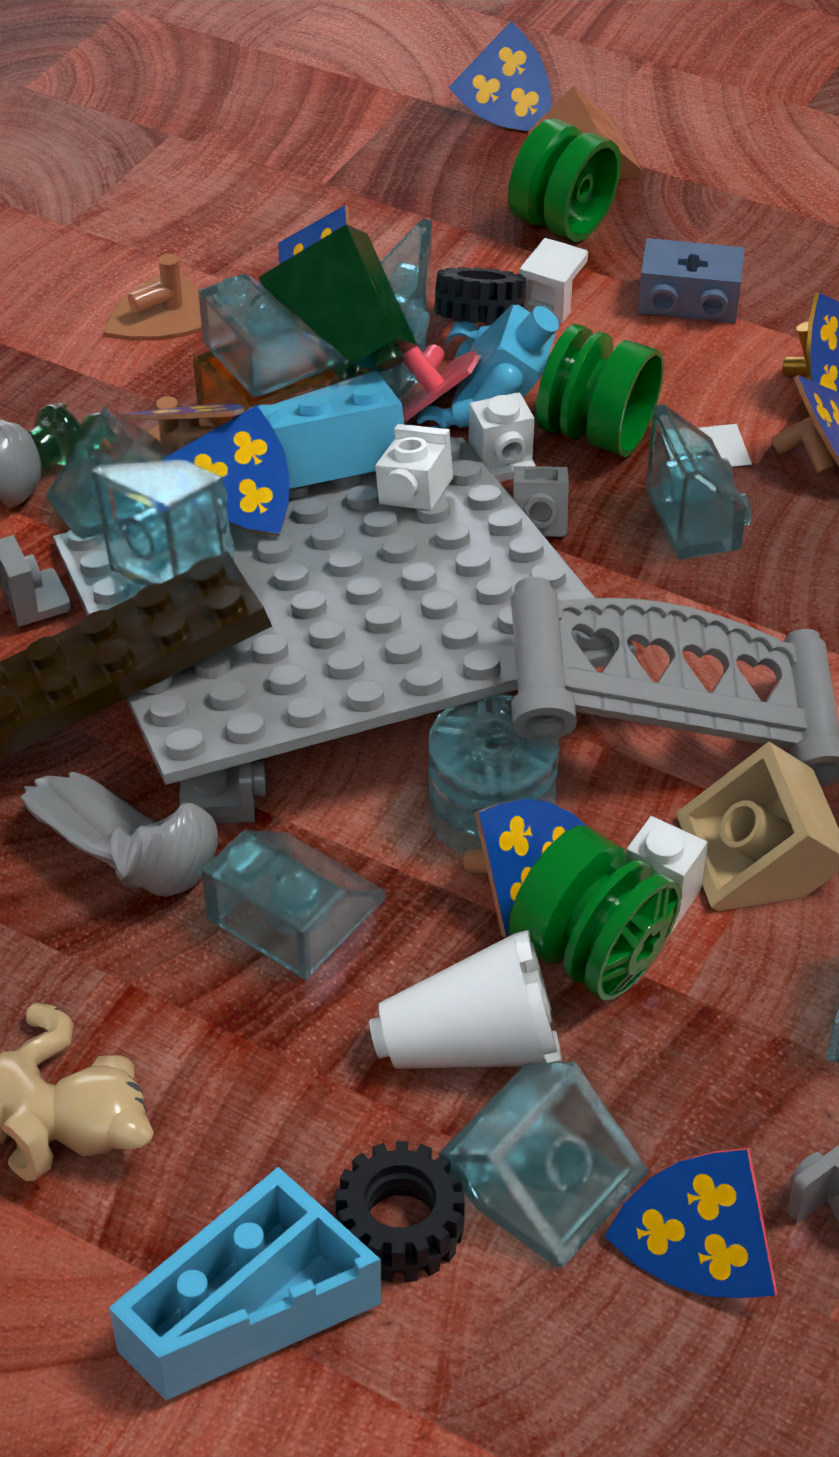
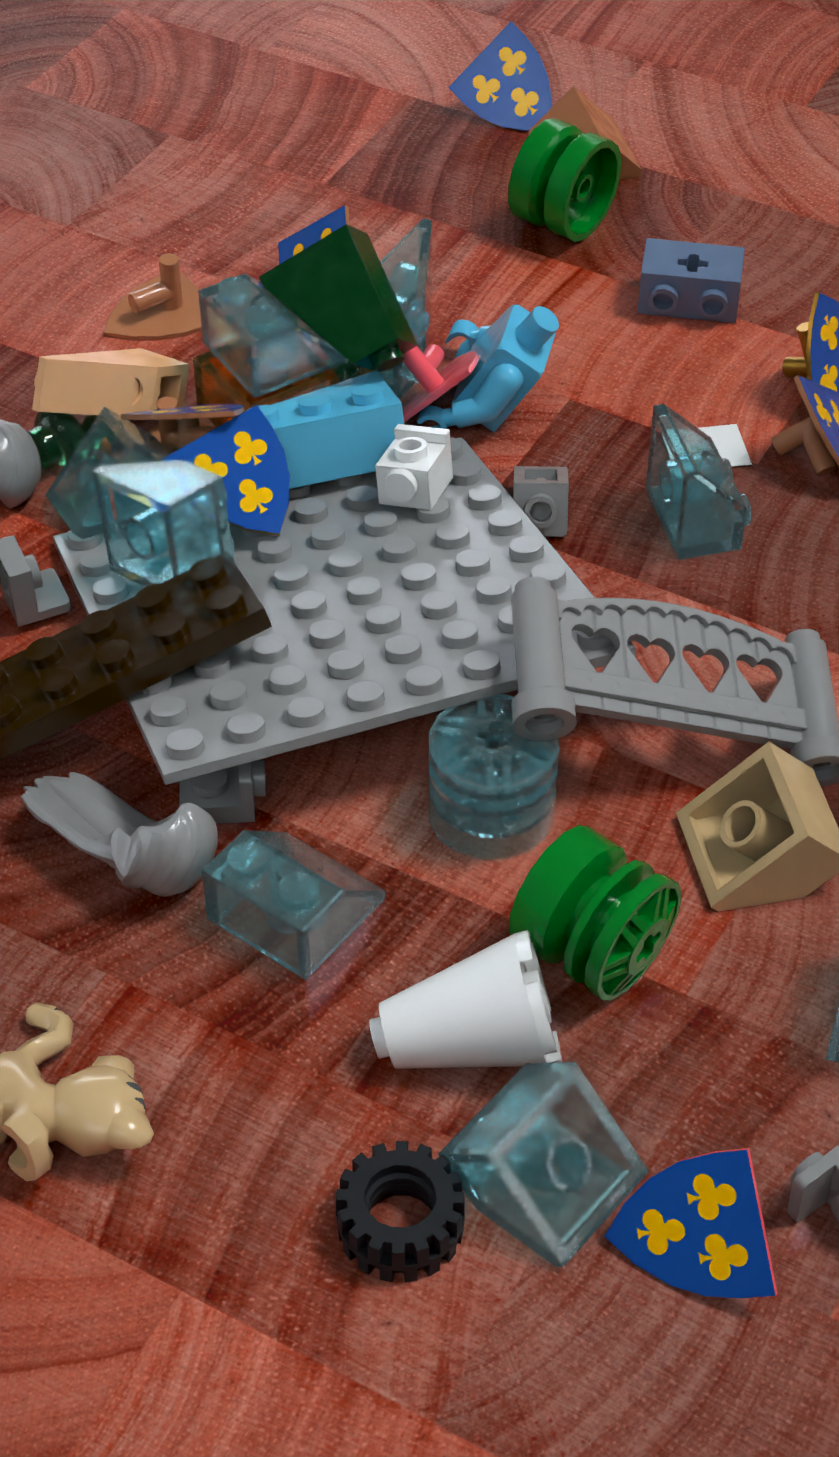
(114, 379): none -> light nougat slope
(245, 1289): medium azure wedge -> none
(477, 293): black tyre -> none
(502, 434): white brick -> none
(512, 841): blue shield -> none
(550, 276): white panel -> none
(599, 389): green wheel -> none
(671, 854): white brick -> none

